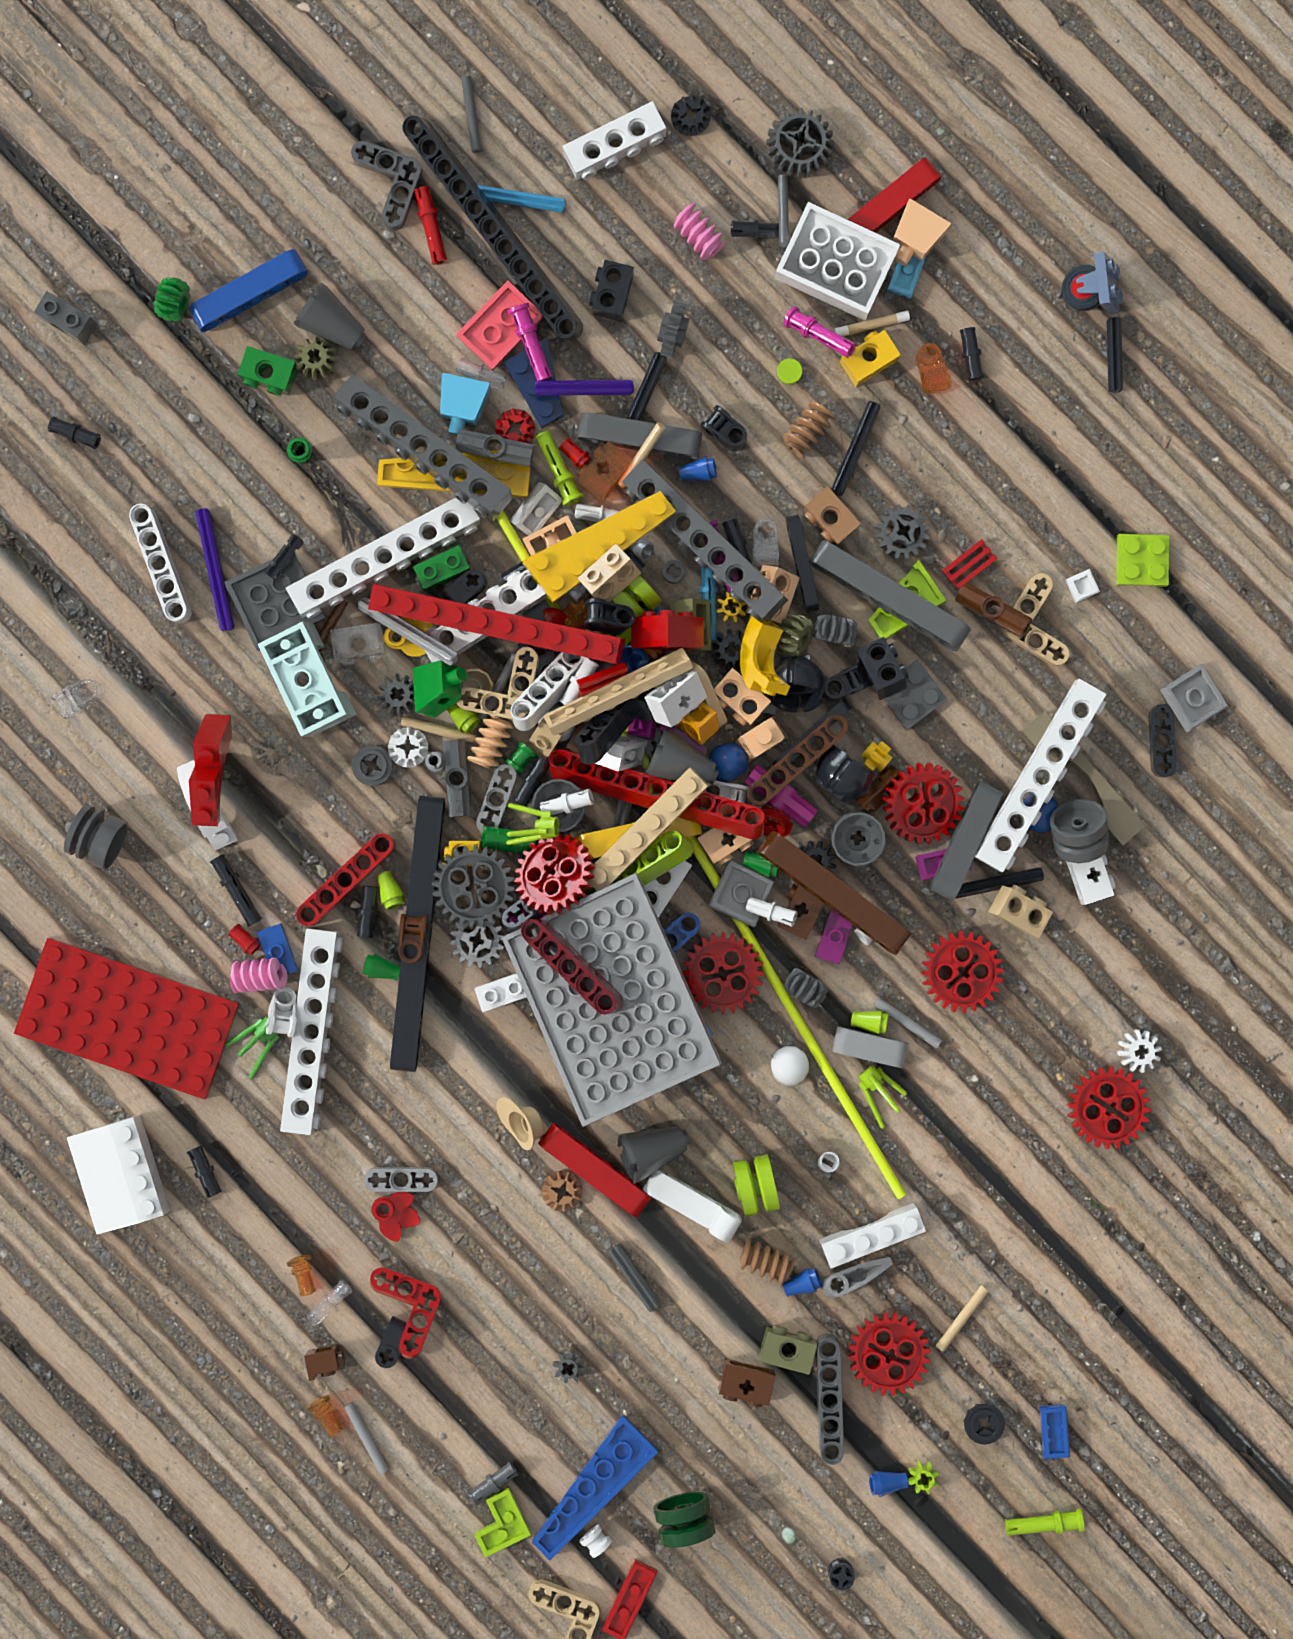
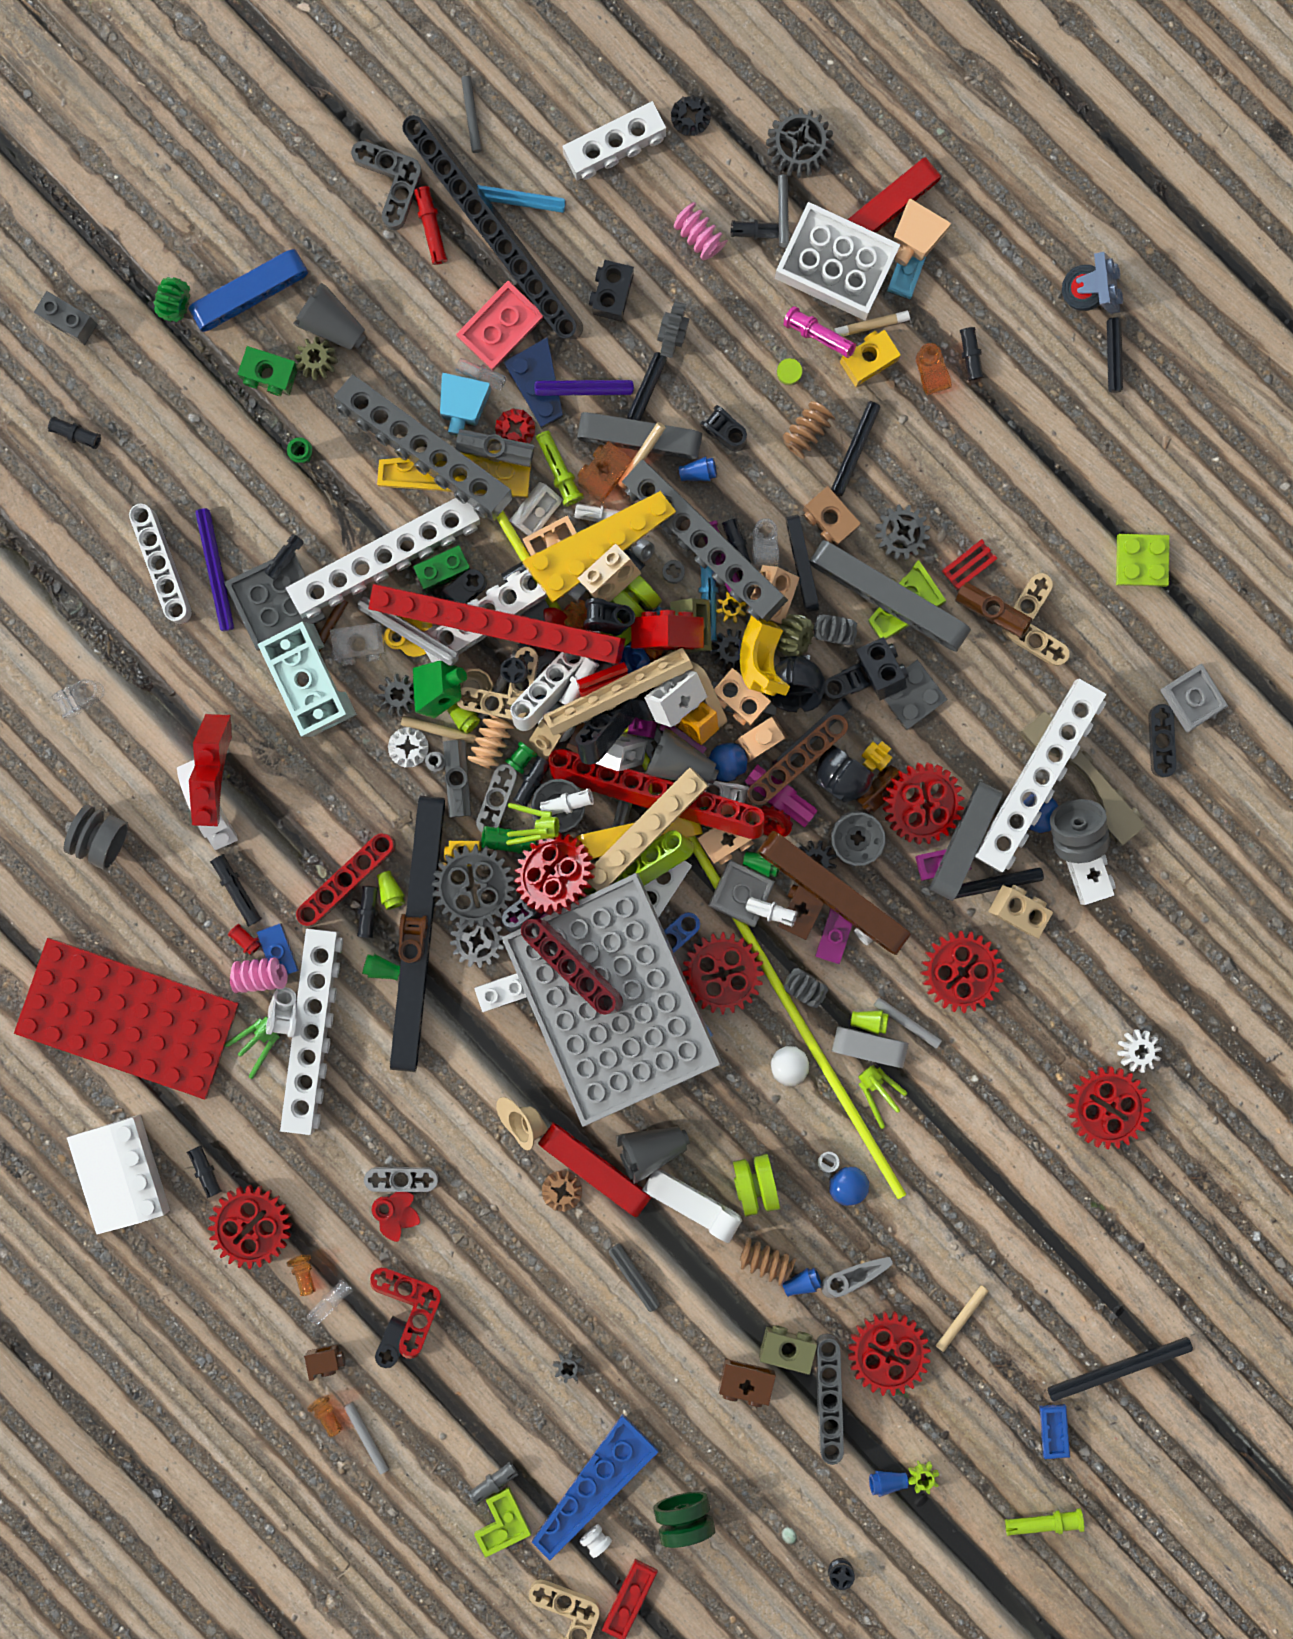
(266, 1242): none -> red gear
(360, 768): dark grey gear -> none
(510, 669): none -> black wheel
(527, 331): dark pink pin -> none
(575, 453): red pin -> none
(849, 1186): none -> blue hair
(857, 1242): white arch -> none
(984, 1435): black gear -> none
(1082, 585): white tile -> none
(1120, 1369): none -> black axle

